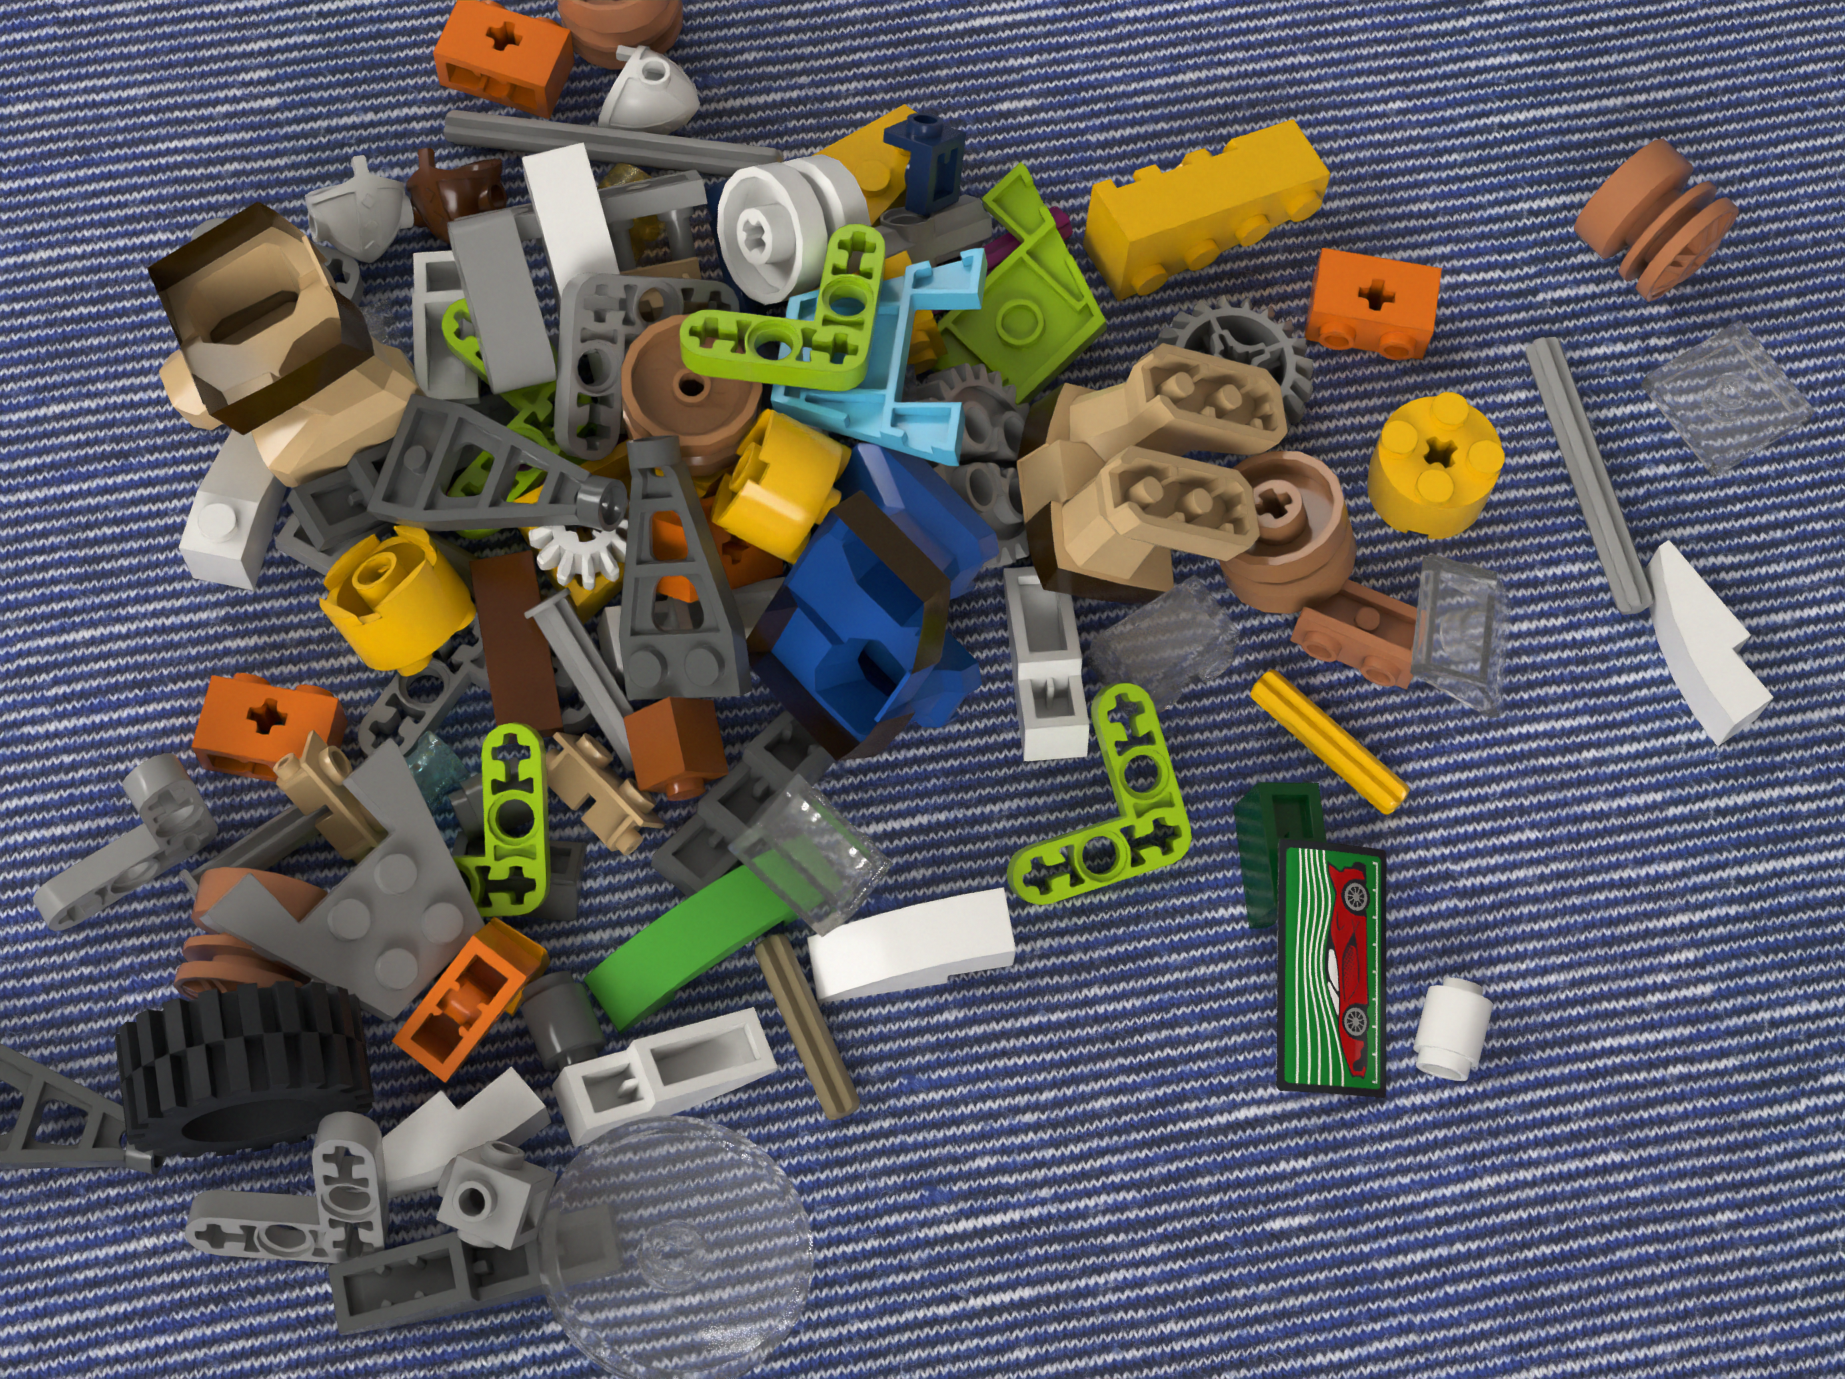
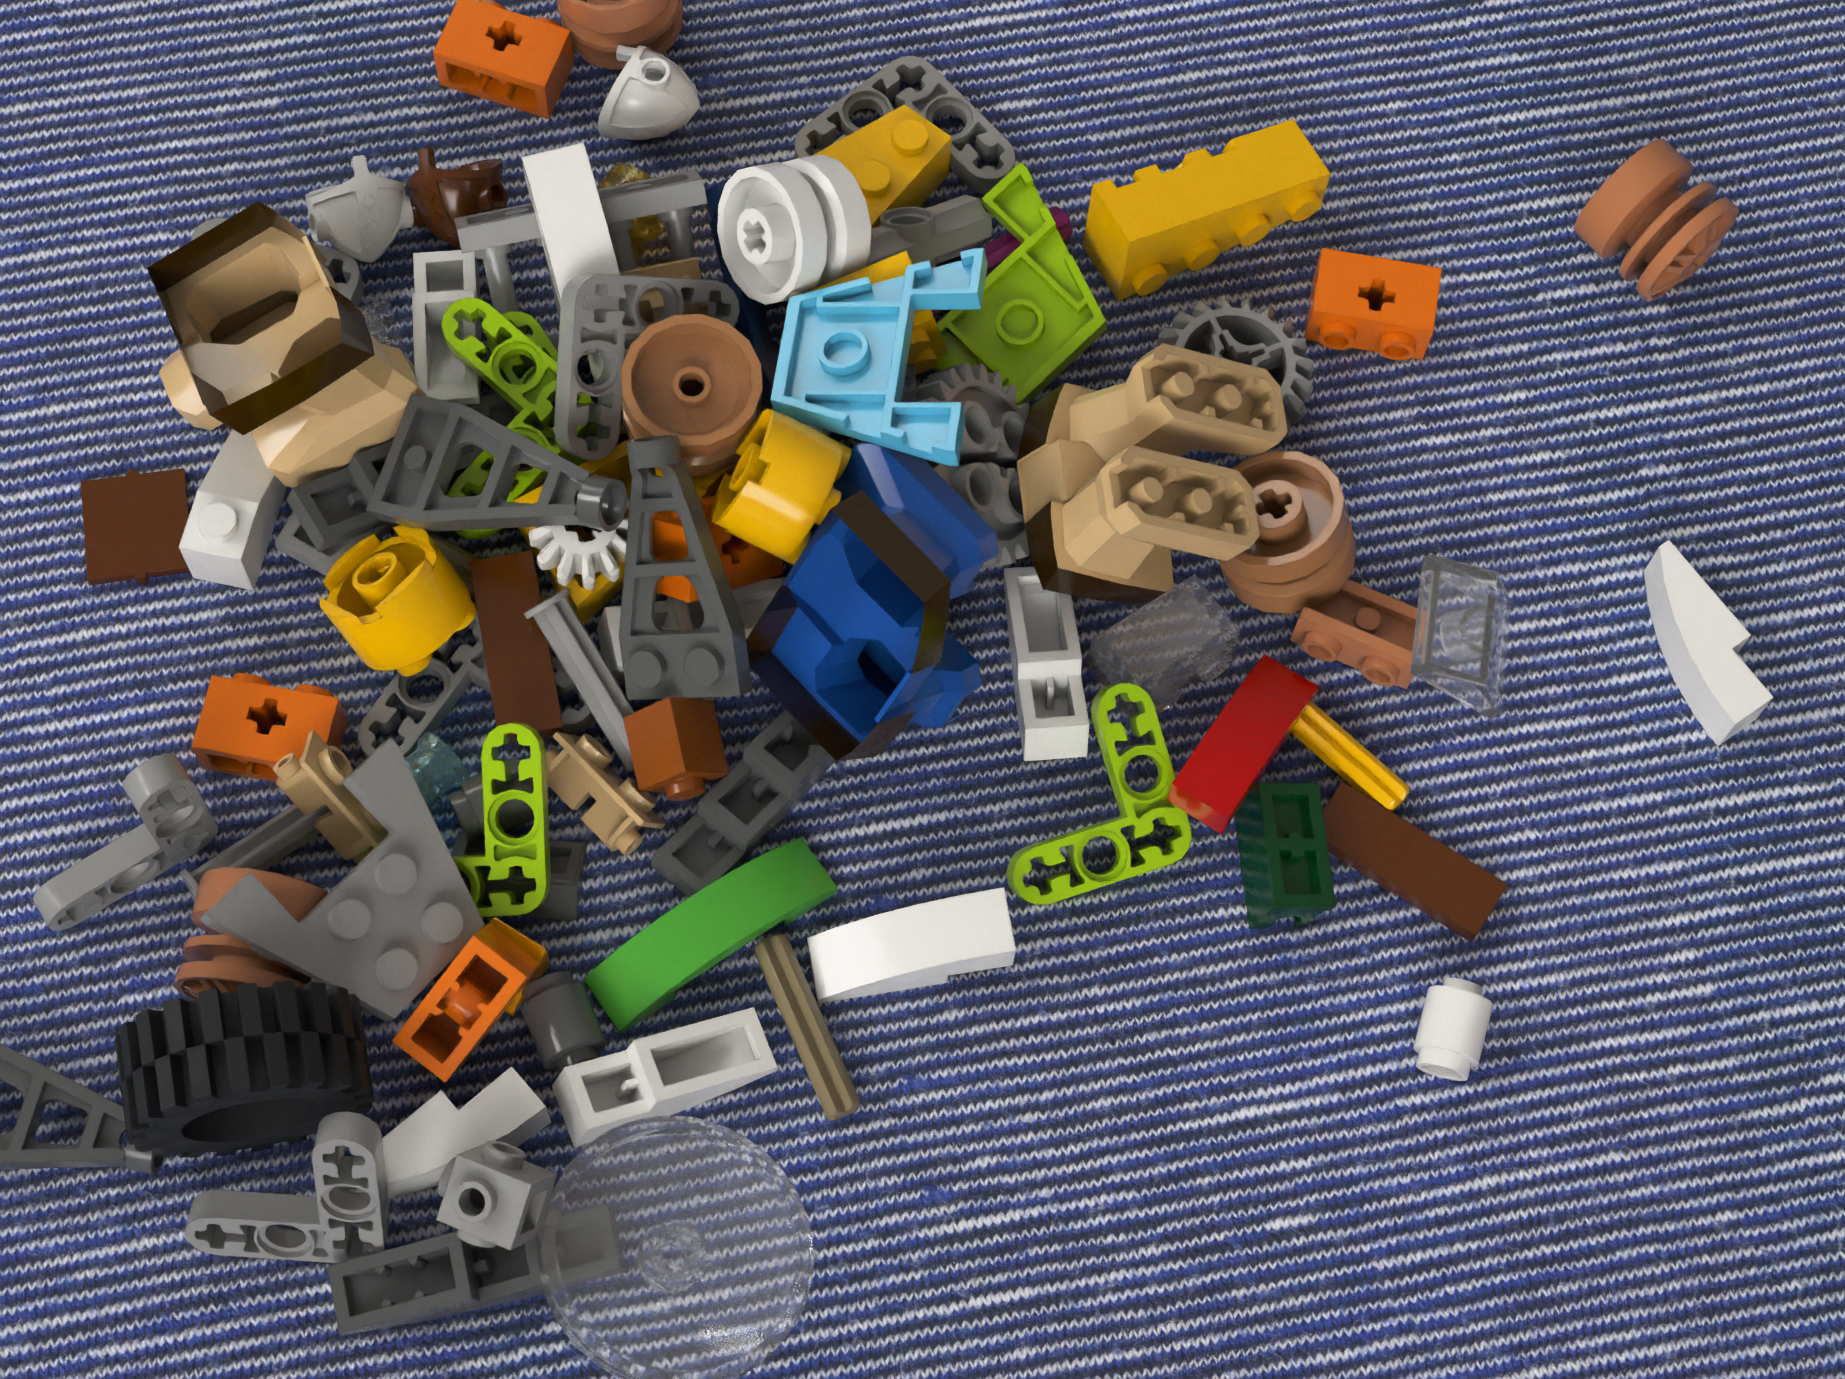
(135, 526): none -> reddish brown piece
(501, 301): light grey beam -> none
(606, 143): light grey axle -> none
(810, 855): clear piece -> none
(825, 335): lime beam -> none
(933, 100): none -> light grey beam
(934, 162): dark blue bracket -> none
(1241, 743): none -> red slope
(1331, 969): sticker -> none
(1409, 862): none -> reddish brown tile
(1434, 466): yellow brick -> none
(1589, 476): light grey axle -> none
(1727, 398): clear plate -> none

